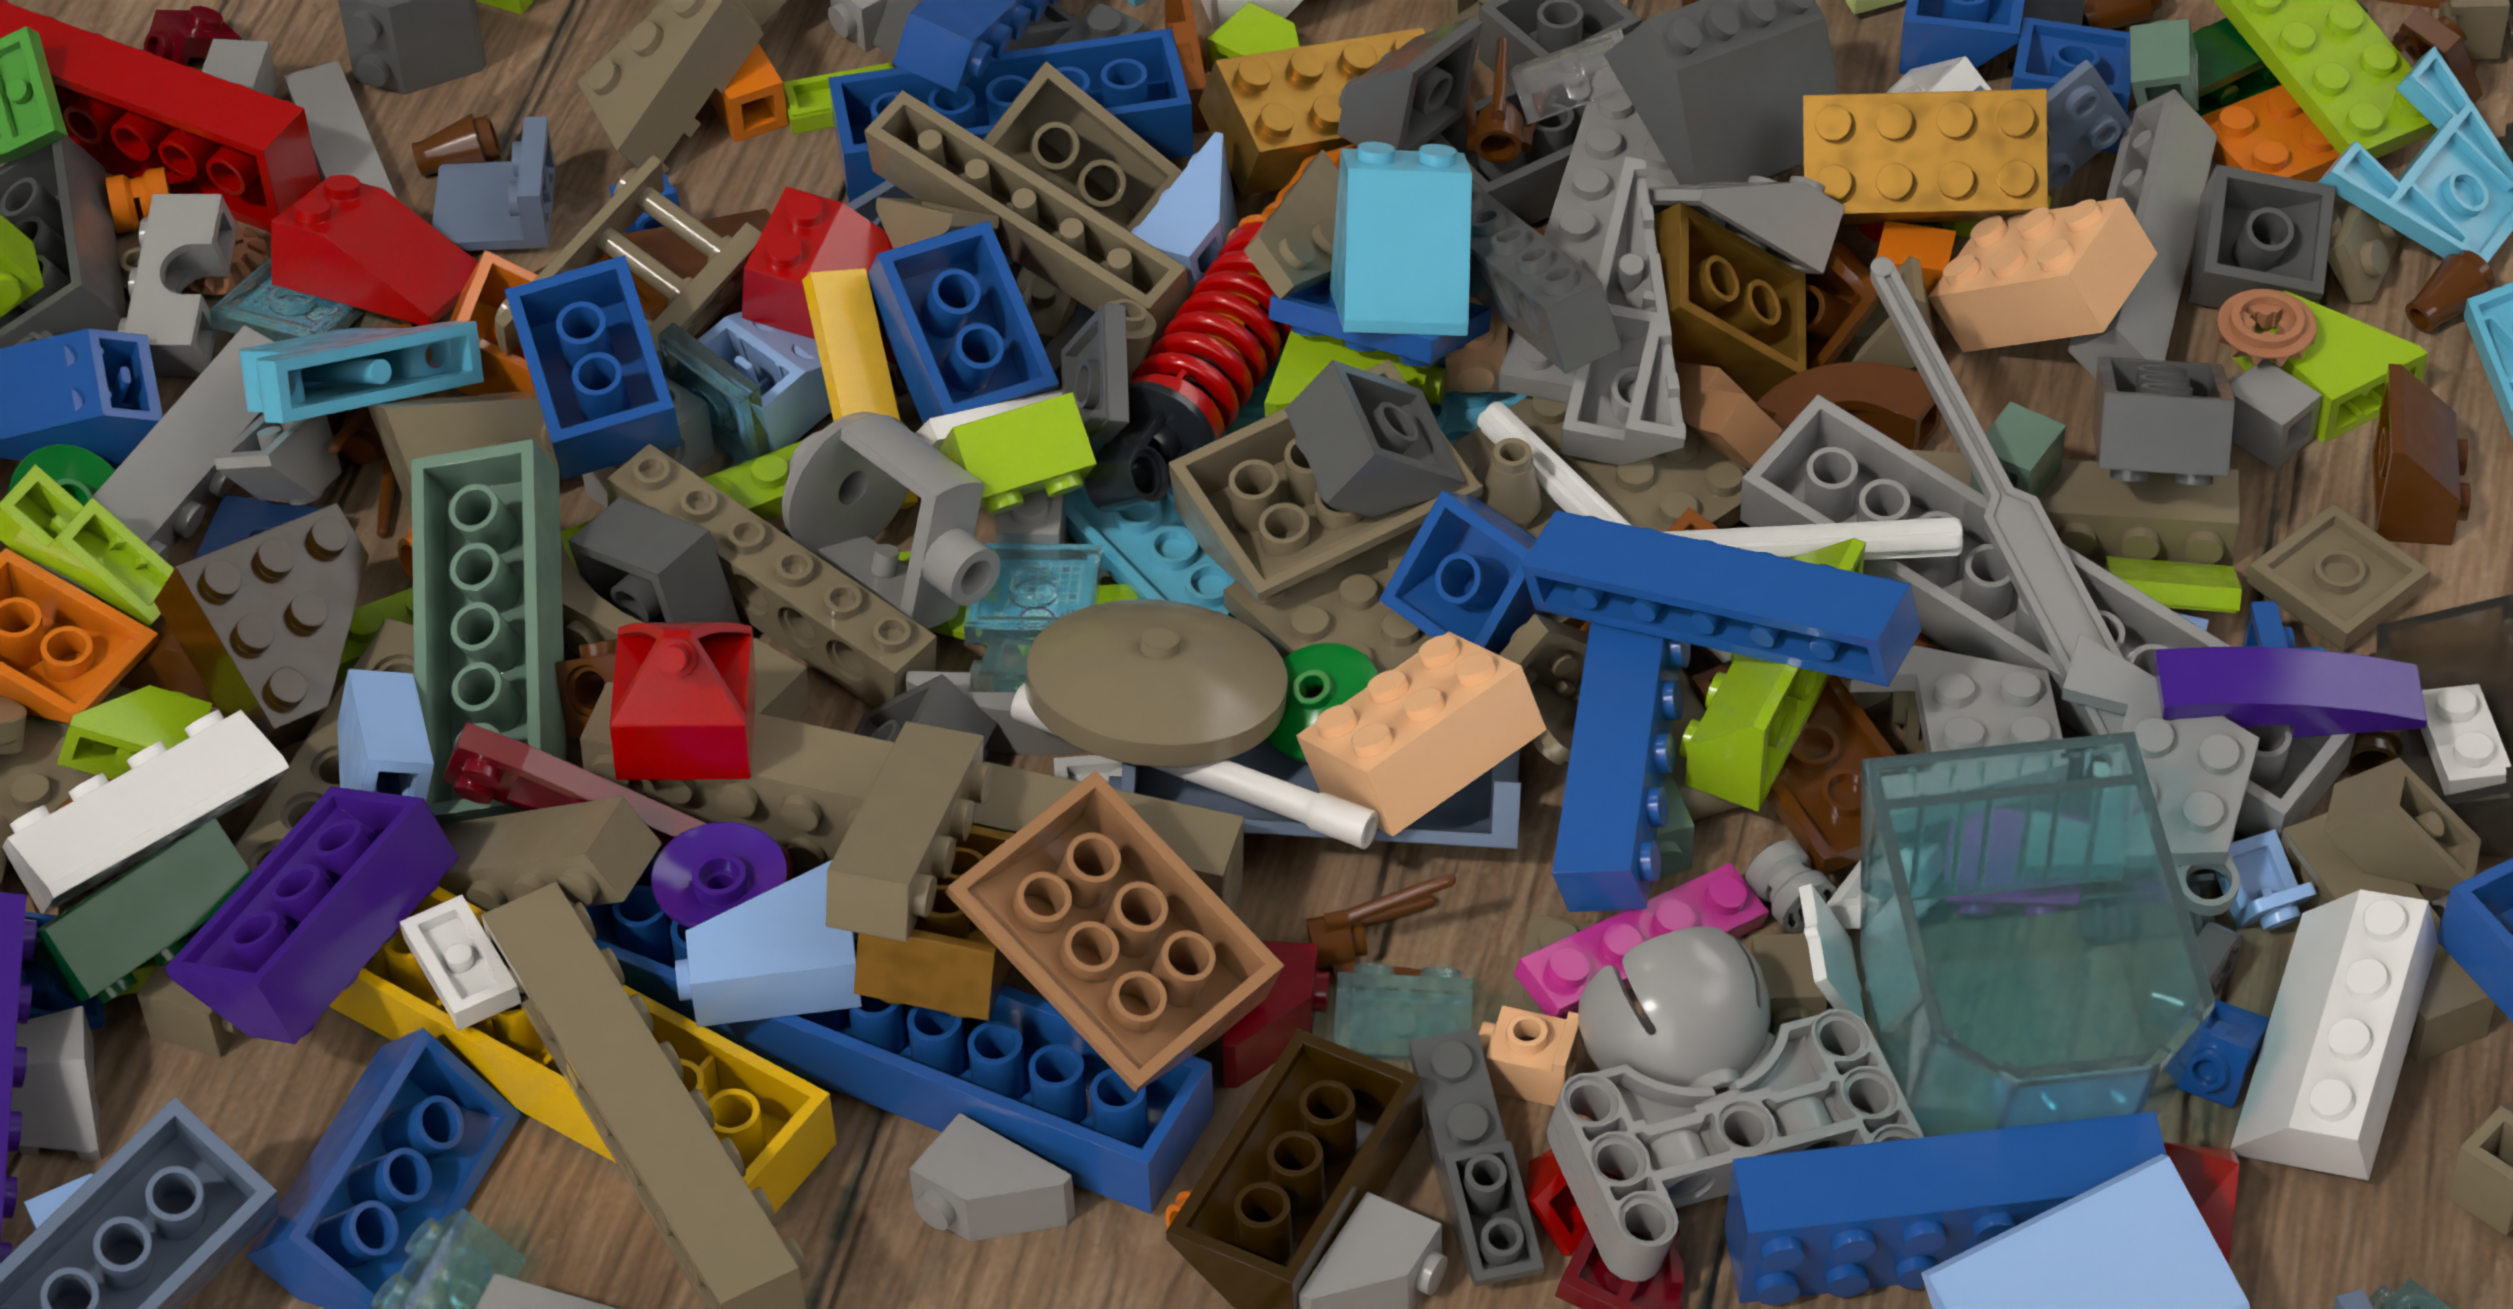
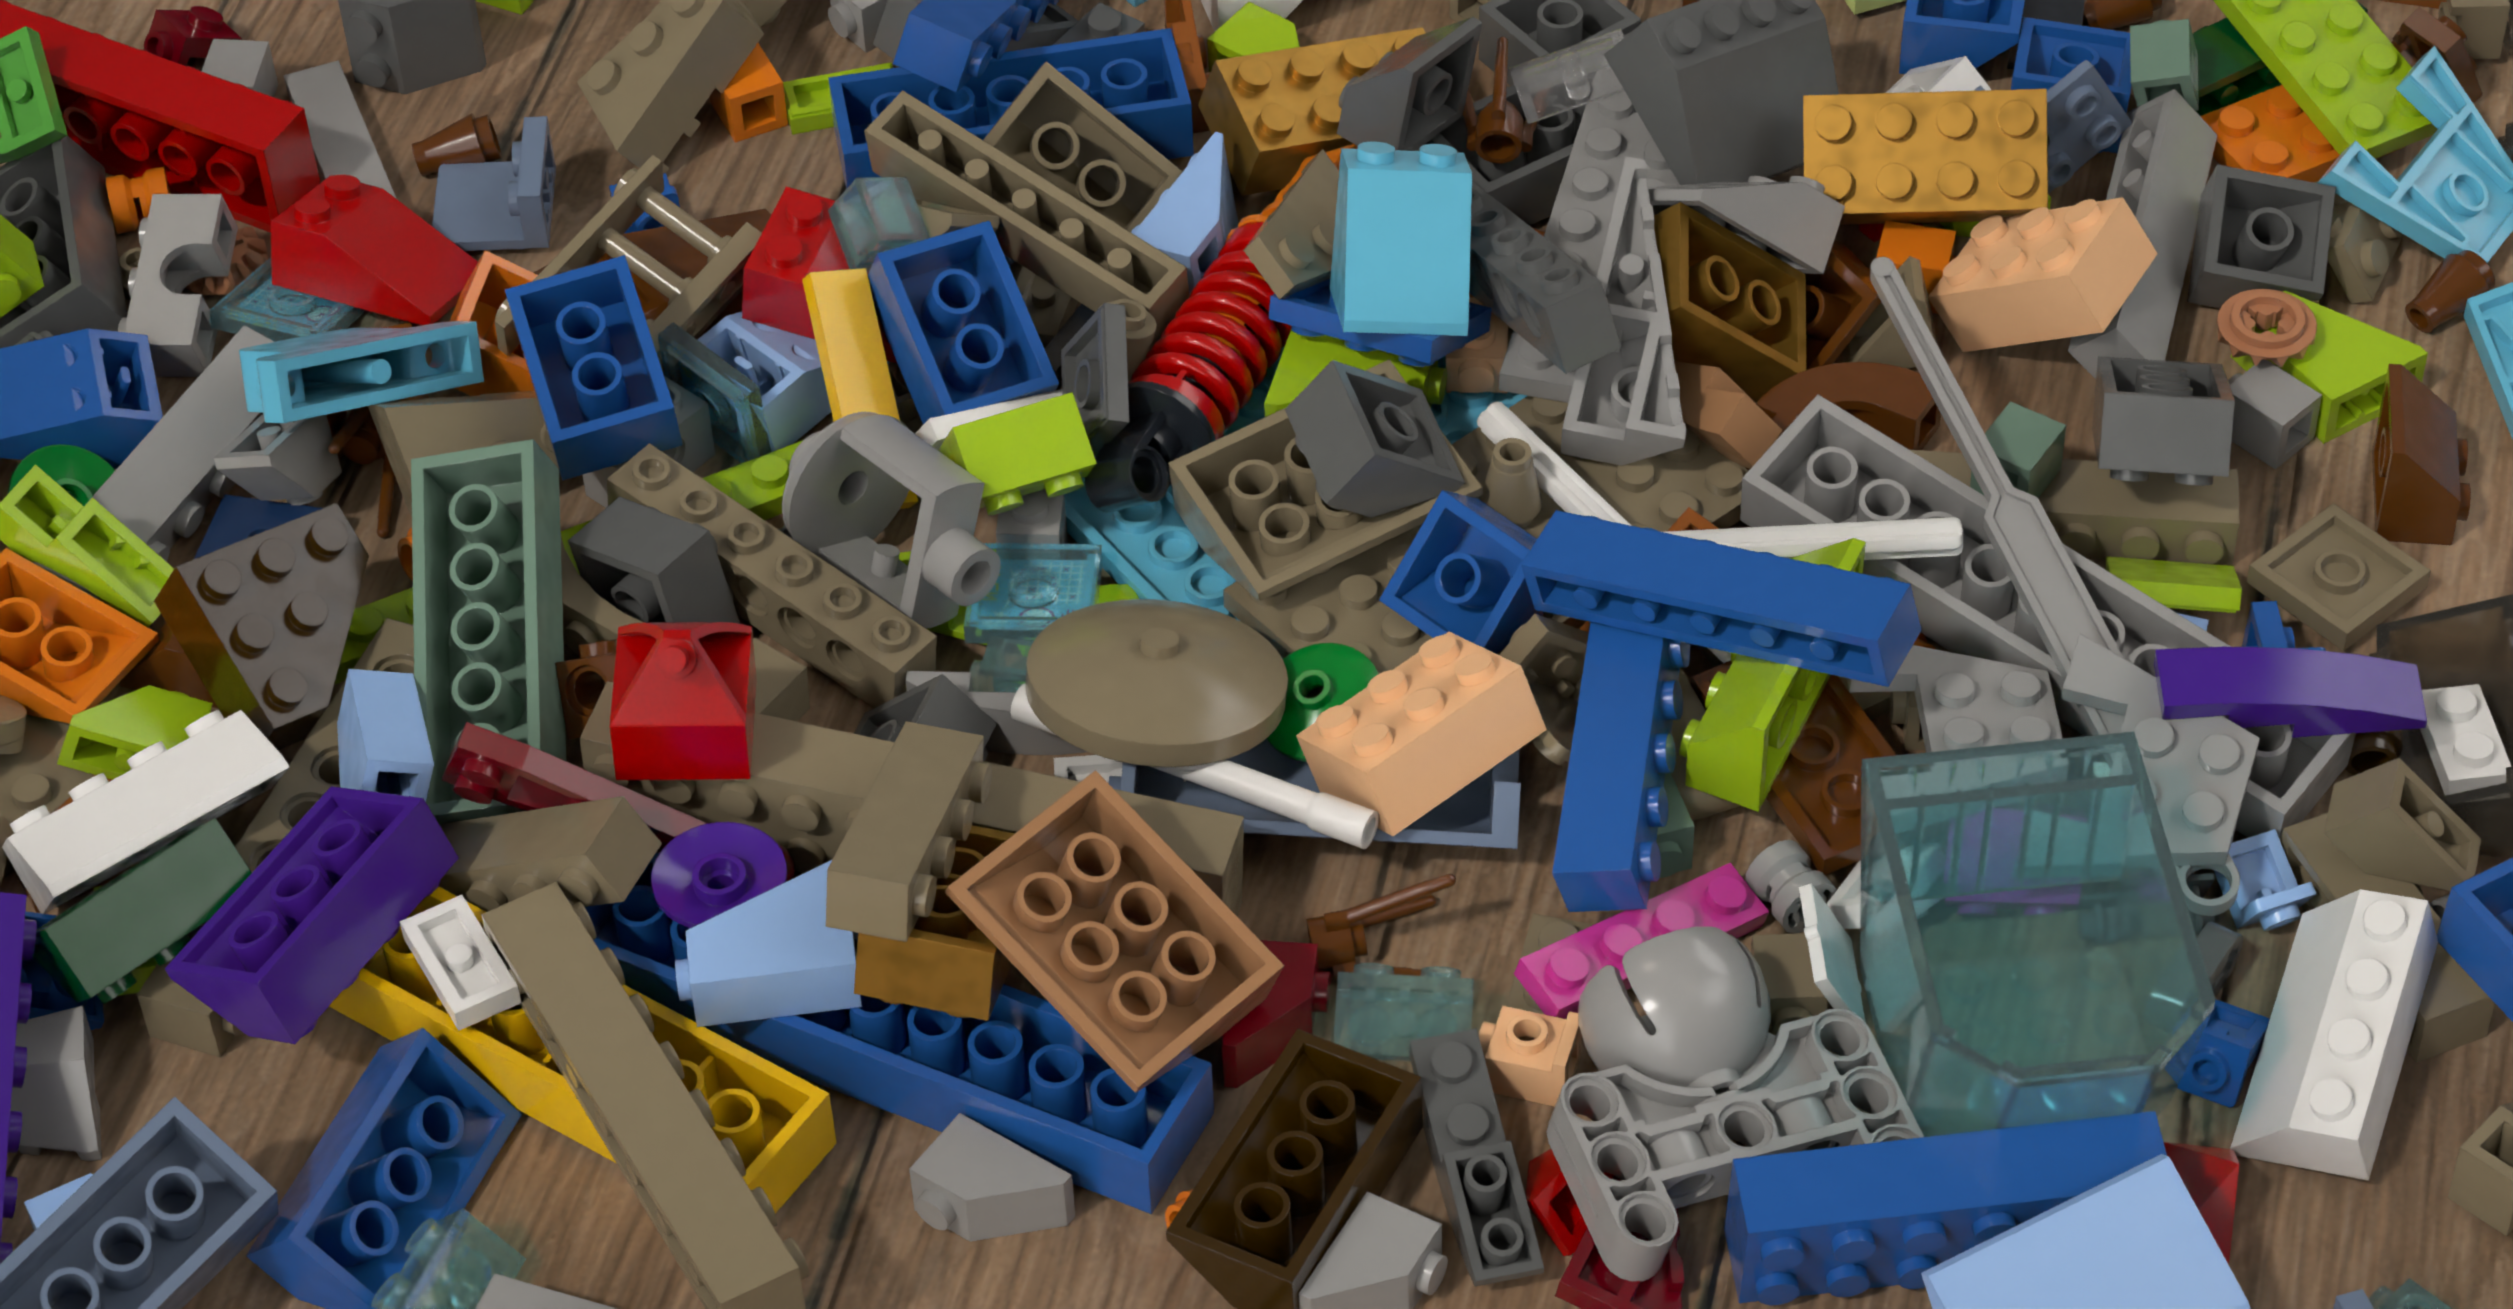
(875, 218): none -> clear light blue brick

